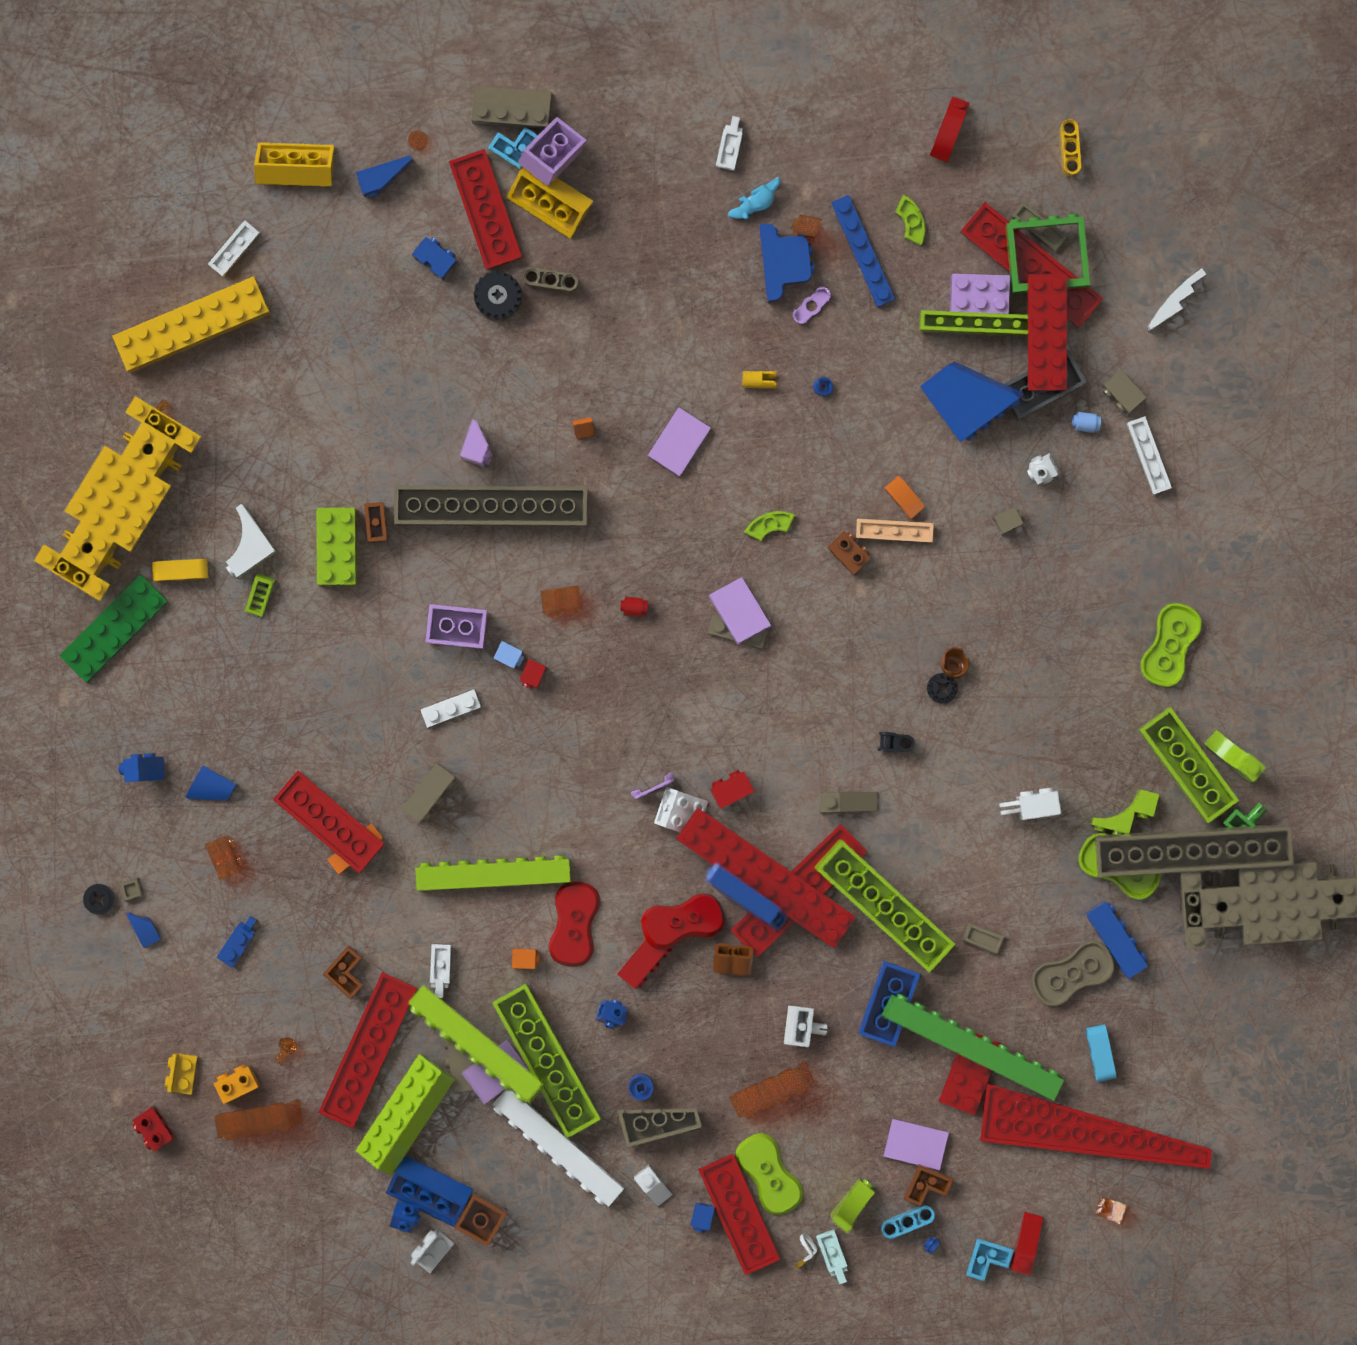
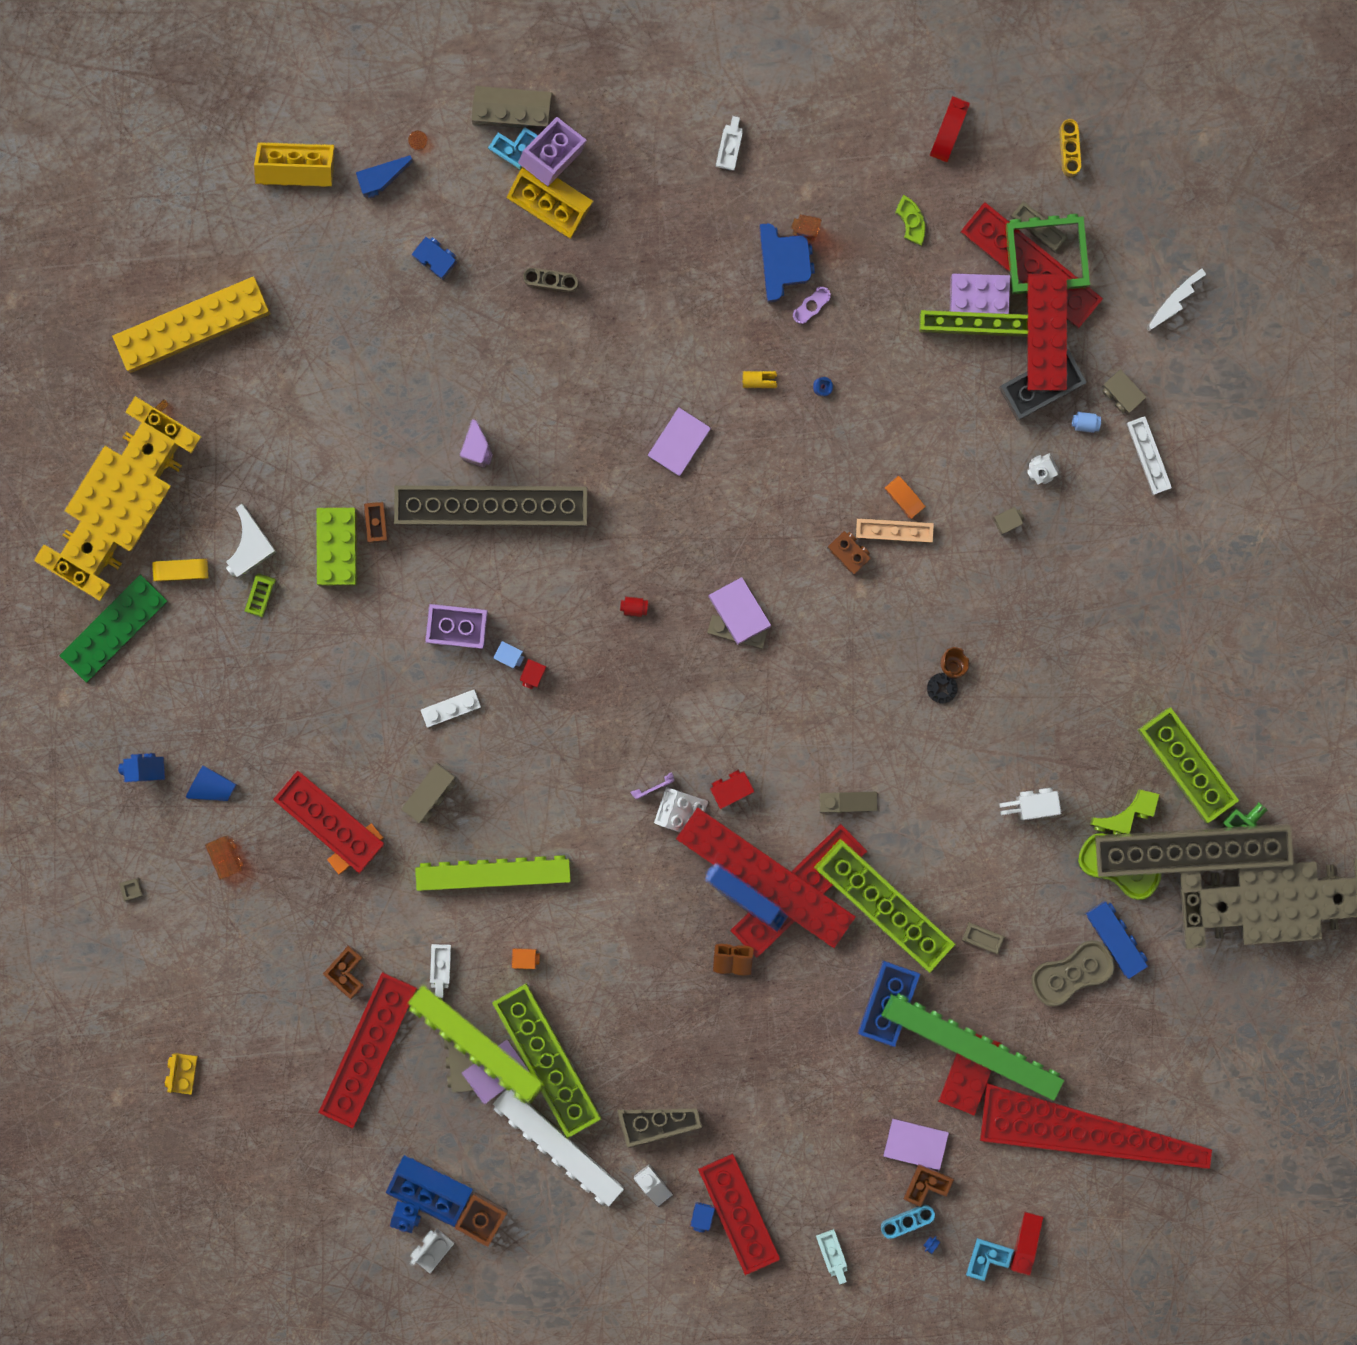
(89, 897): black gear -> none
(144, 929): blue slope -> none
(153, 1129): red brick -> none
(234, 248): white plate -> none
(236, 1084): light orange brick -> none
(237, 942): blue hinge -> none
(258, 1119): clear orange wedge -> none
(287, 1046): clear orange plate -> none
(405, 1114): lime brick -> none
(485, 209): red plate -> none
(497, 305): black wheel -> none
(561, 600): clear orange brick -> none
(572, 938): red plate -> none
(583, 428): orange slope -> none
(612, 1014): blue brick -> none
(640, 1086): blue wheel -> none
(641, 963): red brick -> none
(696, 917): red plate -> none
(759, 200): medium azure animal -> none
(769, 523): lime tile -> none
(772, 1090): clear orange wedge -> none
(776, 1186): lime plate -> none
(800, 1026): white brick -> none
(814, 1247): white piece -> none
(852, 1204): lime arch -> none
(862, 251): blue plate -> none
(894, 742): black piece -> none
(968, 399): blue slope -> none
(1101, 1053): medium azure beam -> none
(1112, 1210): clear orange bracket -> none
(1176, 630): lime plate -> none
(1238, 760): lime arch -> none

